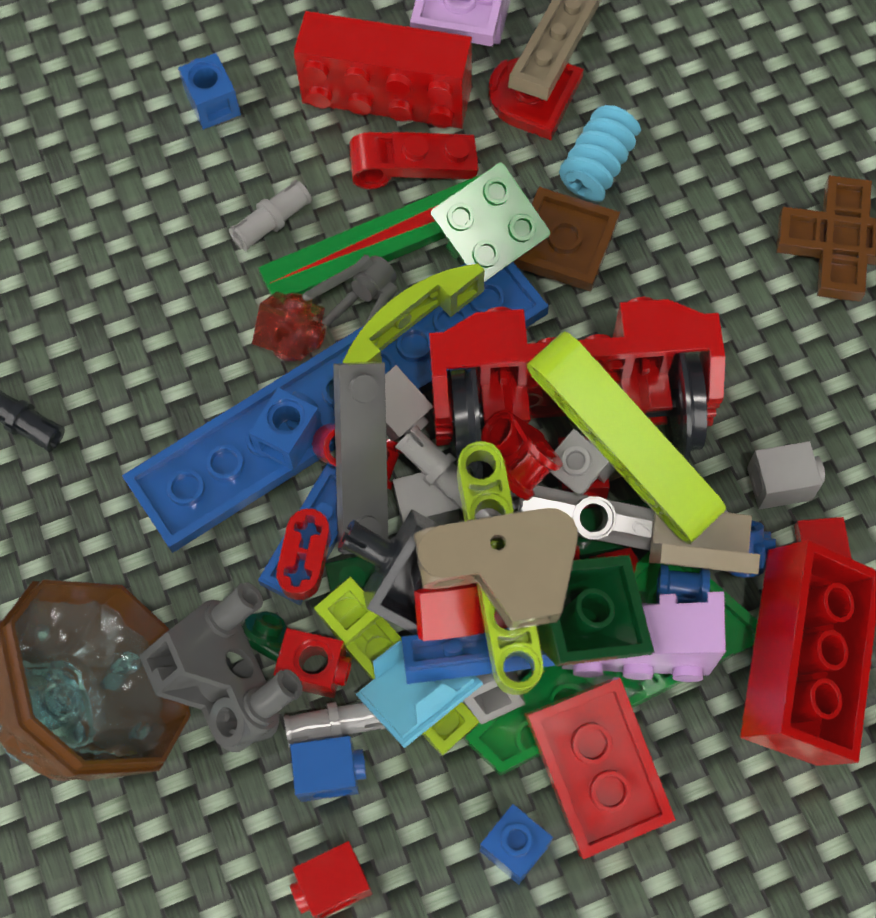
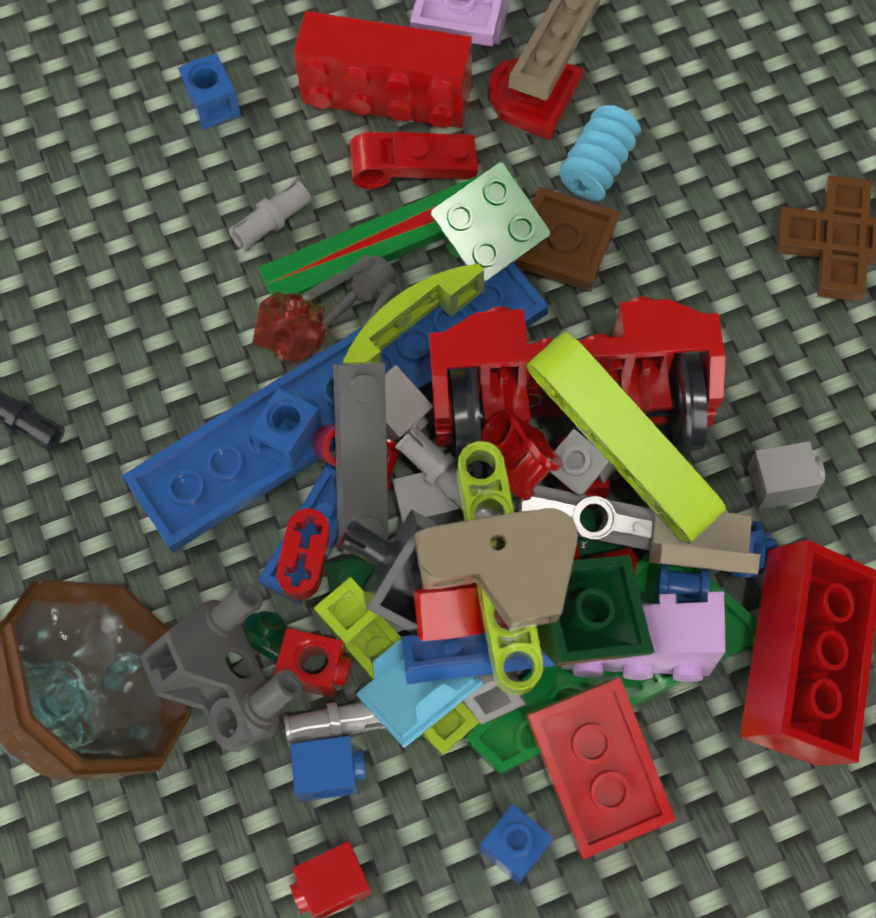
(825, 532): red tile -> none

